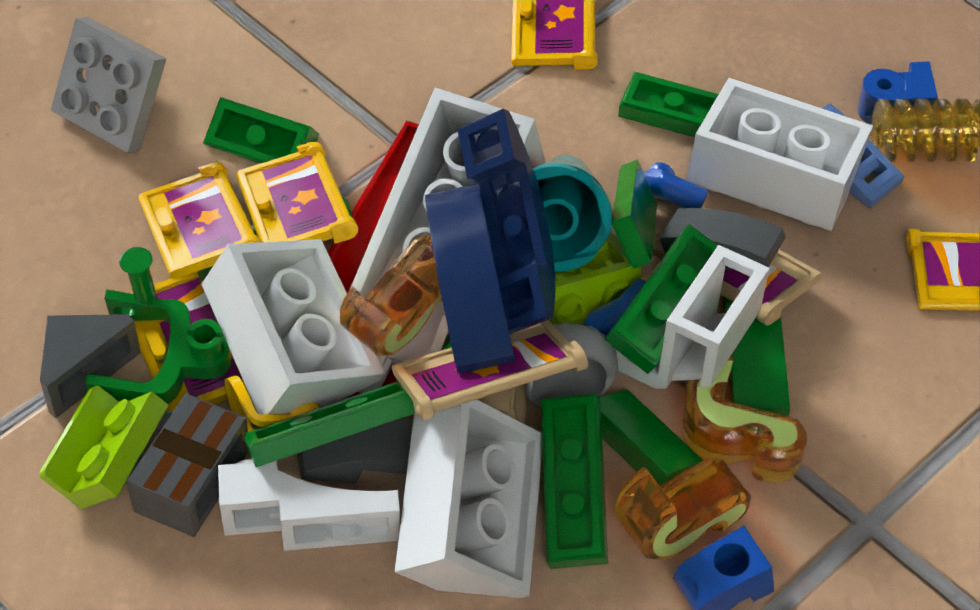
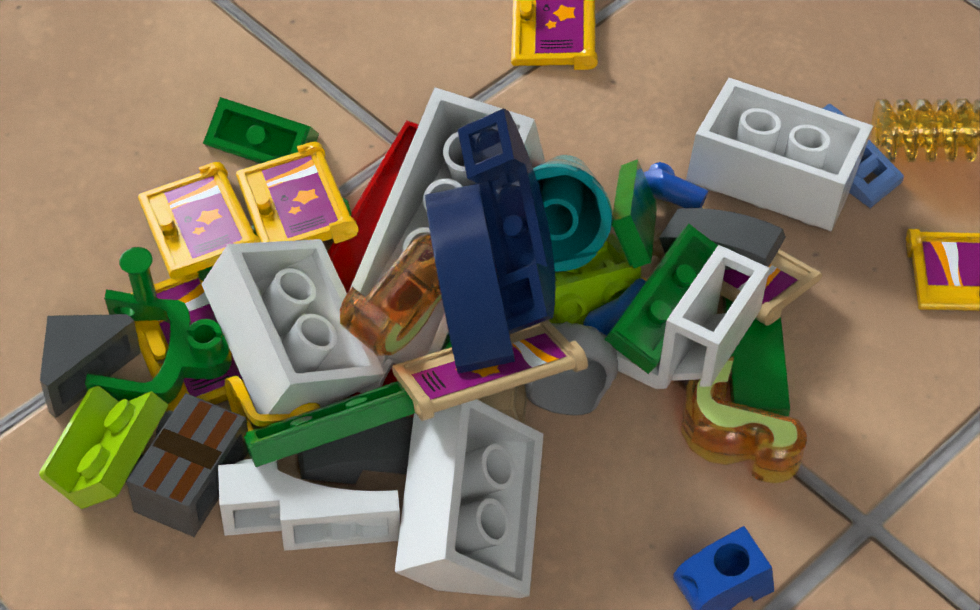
(130, 77): light grey plate -> none
(574, 481): green tile -> none
(644, 438): green slope -> none
(665, 104): green tile -> none
(678, 513): clear orange animal -> none
(890, 85): blue leg -> none

